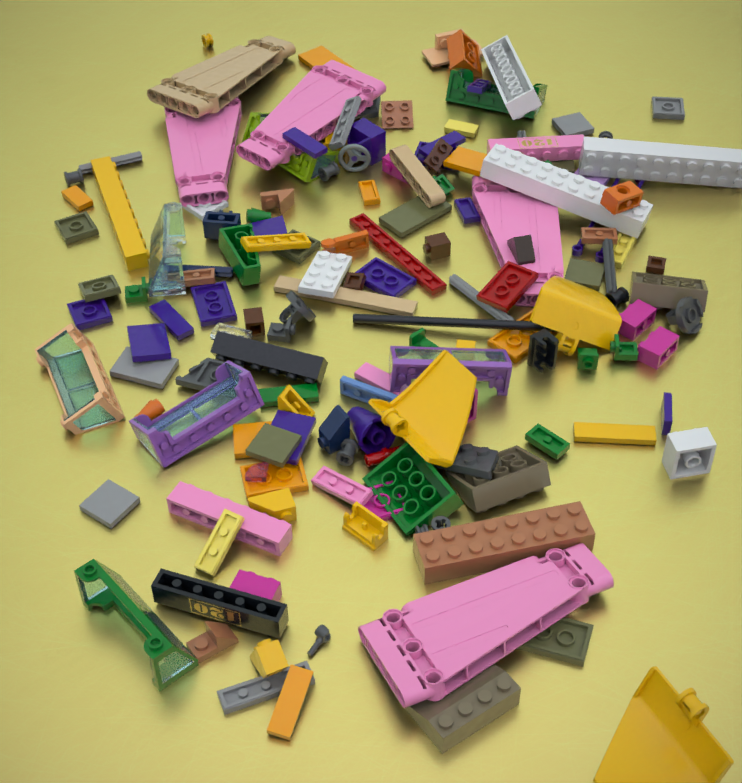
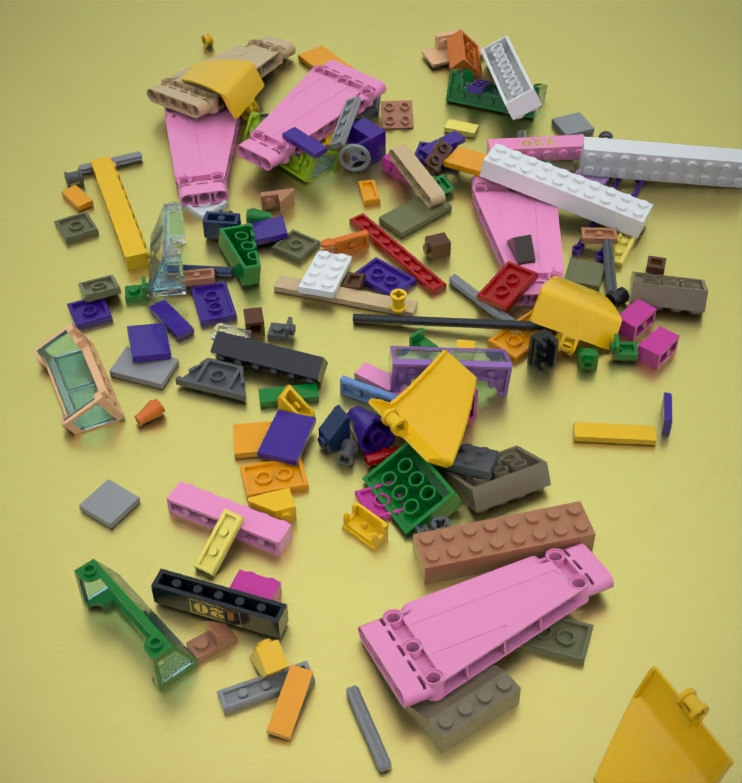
(199, 416): medium lavender windscreen -> none
(232, 79): none -> yellow panel
(257, 472): clear pink tile -> none
(273, 445): olive tile -> none
(275, 242): yellow tile -> none
(296, 309): dark grey tile -> none
(323, 635): dark grey hand -> none
(328, 171): dark grey bush -> none
(341, 486): bright pink tile -> none
(368, 728): none -> light grey axle
(398, 300): none -> yellow bush
(467, 210): dark purple tile -> none
(547, 441): green plate -> none
(621, 197): orange brick -> none
(668, 108): light grey tile -> none
(686, 315): dark grey tile -> none
(688, 453): white brick -> none

